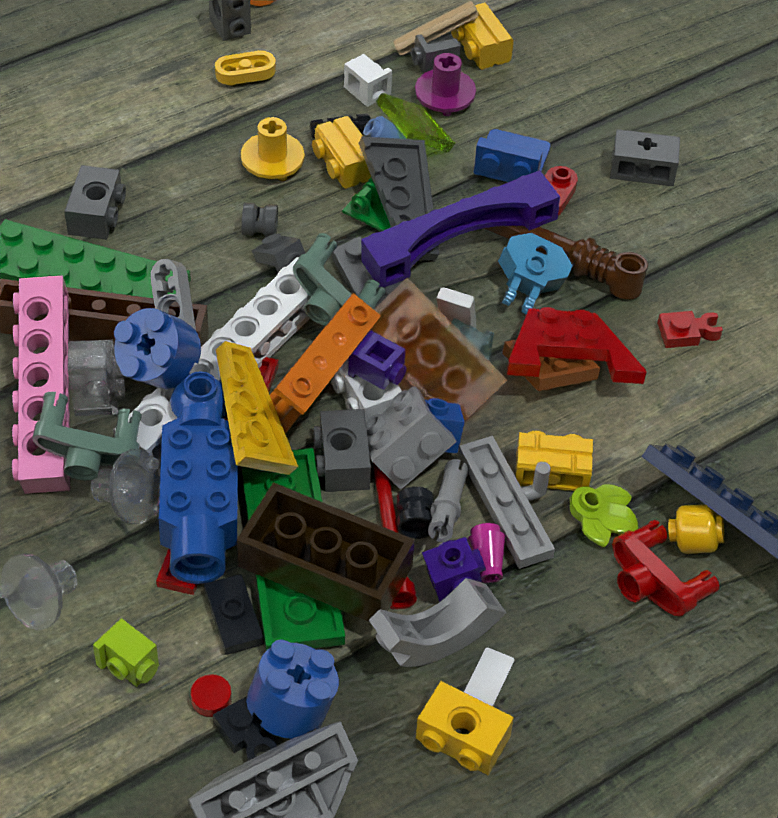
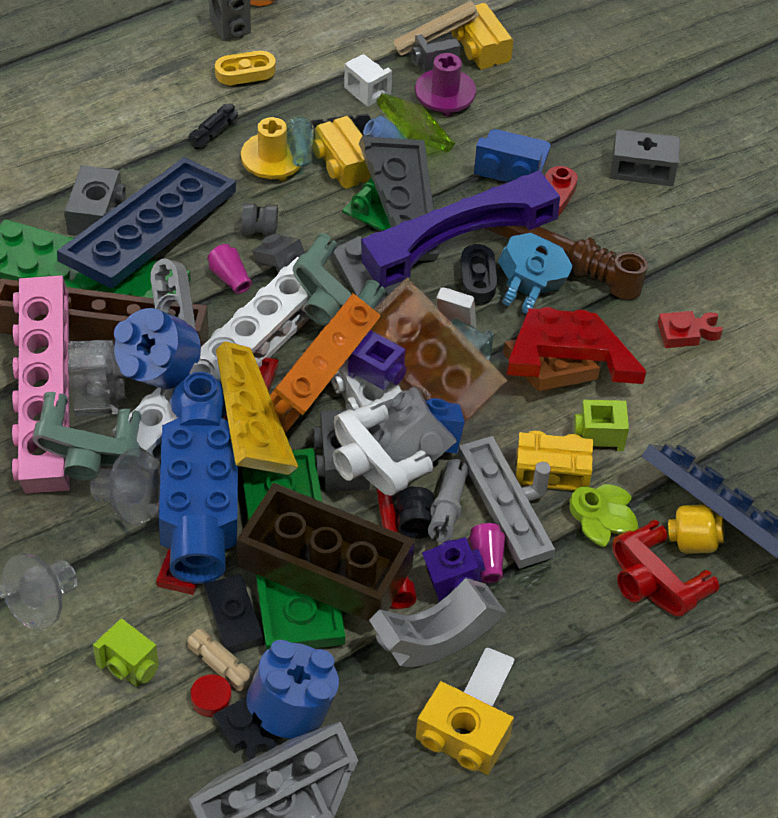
(146, 222): none -> dark blue plate
(213, 126): none -> black axle
(220, 659): none -> tan axle
(228, 266): none -> dark pink cone
(300, 140): none -> clear light blue cone
(366, 457): none -> white connector
(478, 272): none -> black plate
(603, 422): none -> lime brick

